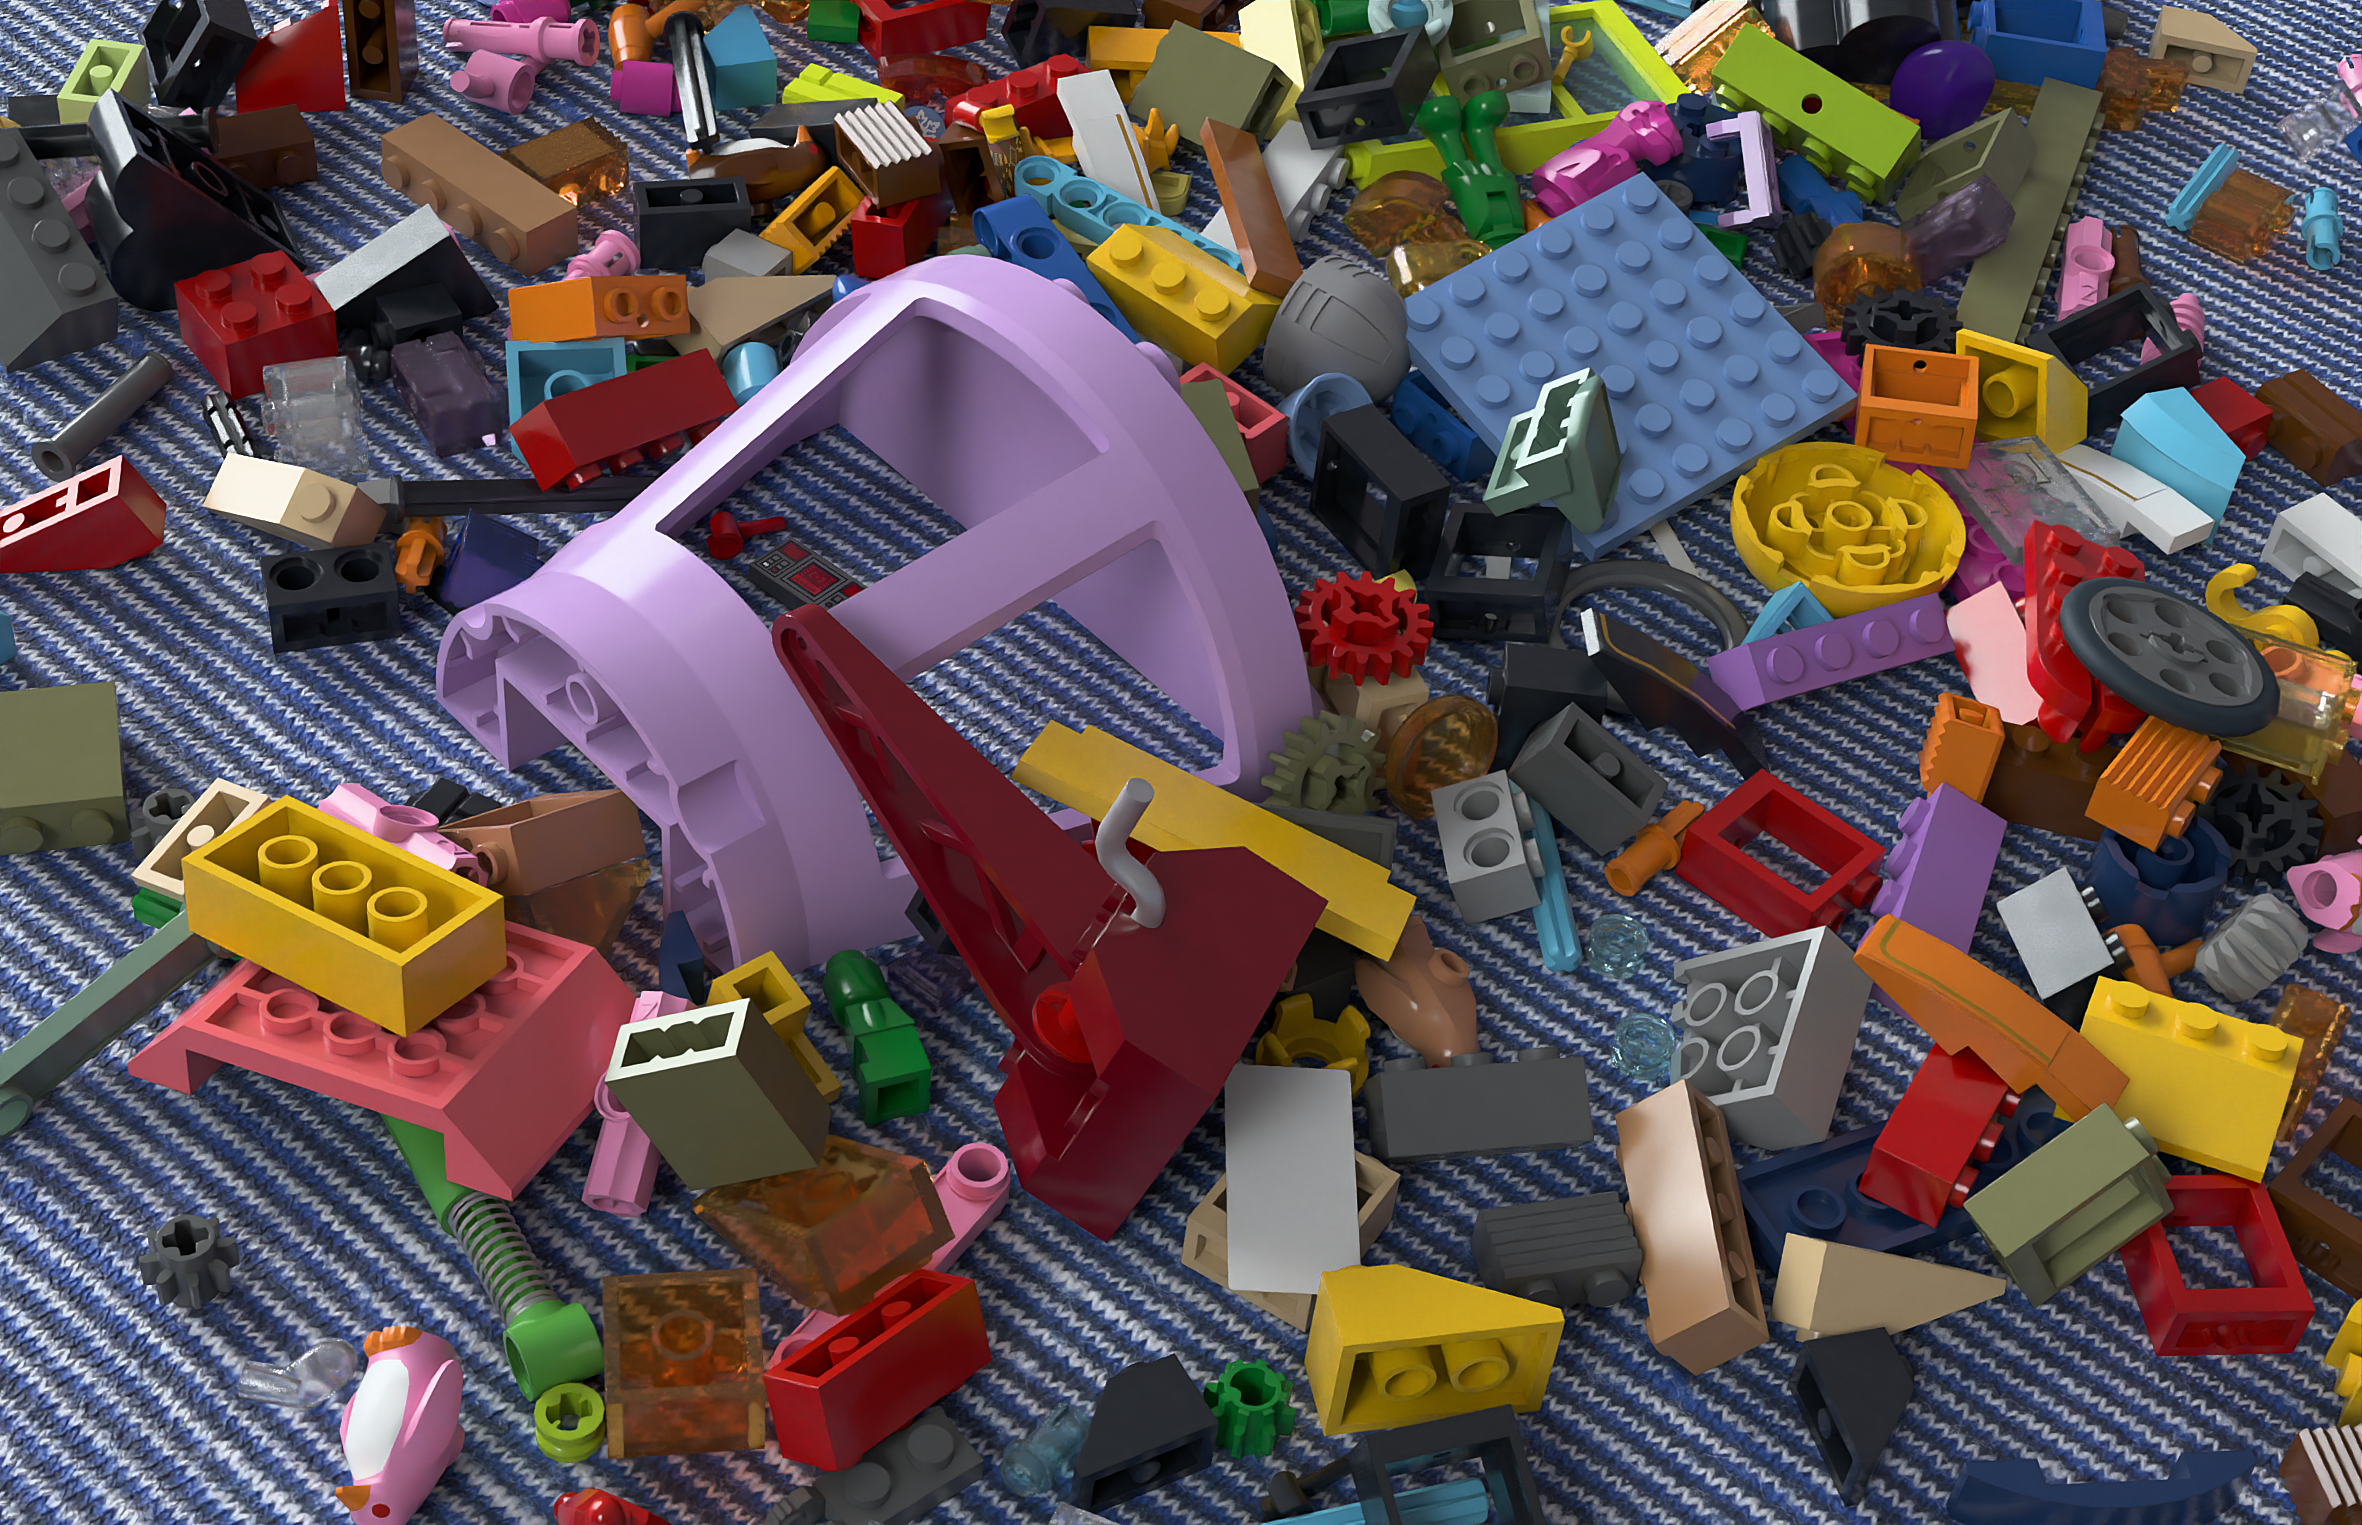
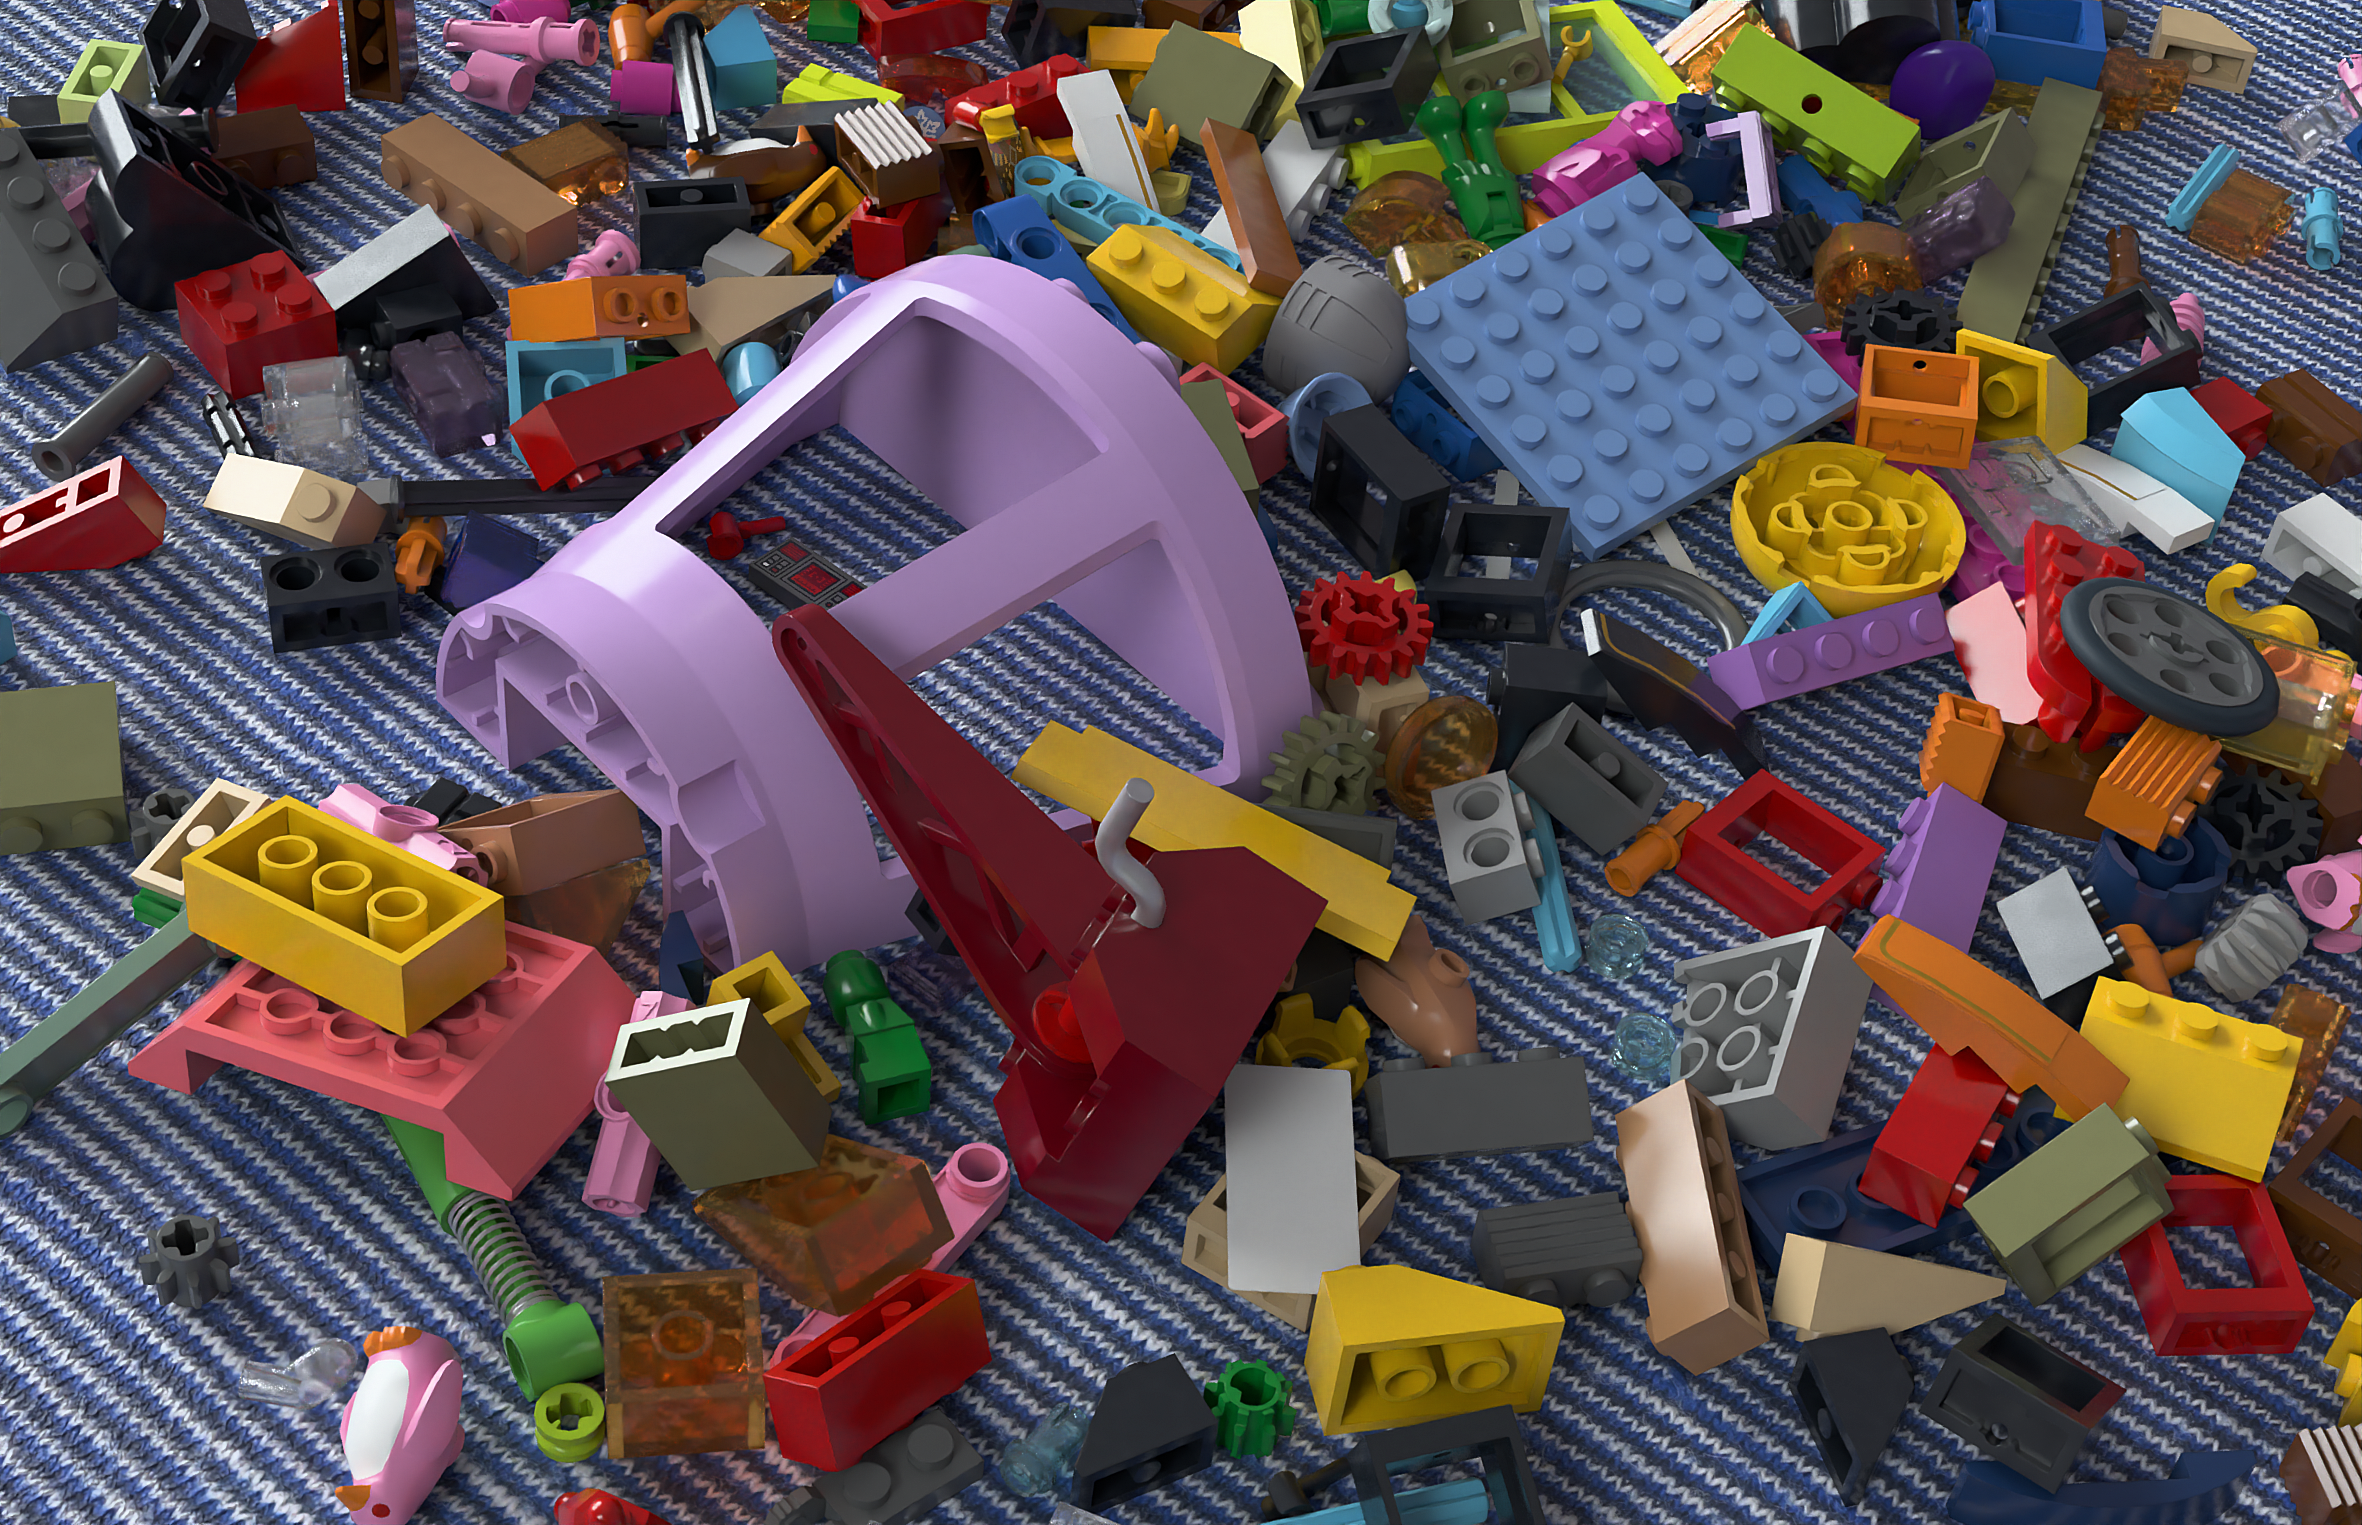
(634, 130): none -> black pin
(1561, 454): sand green piece -> none
(2038, 1392): none -> black window
(2084, 267): bright pink piece -> none

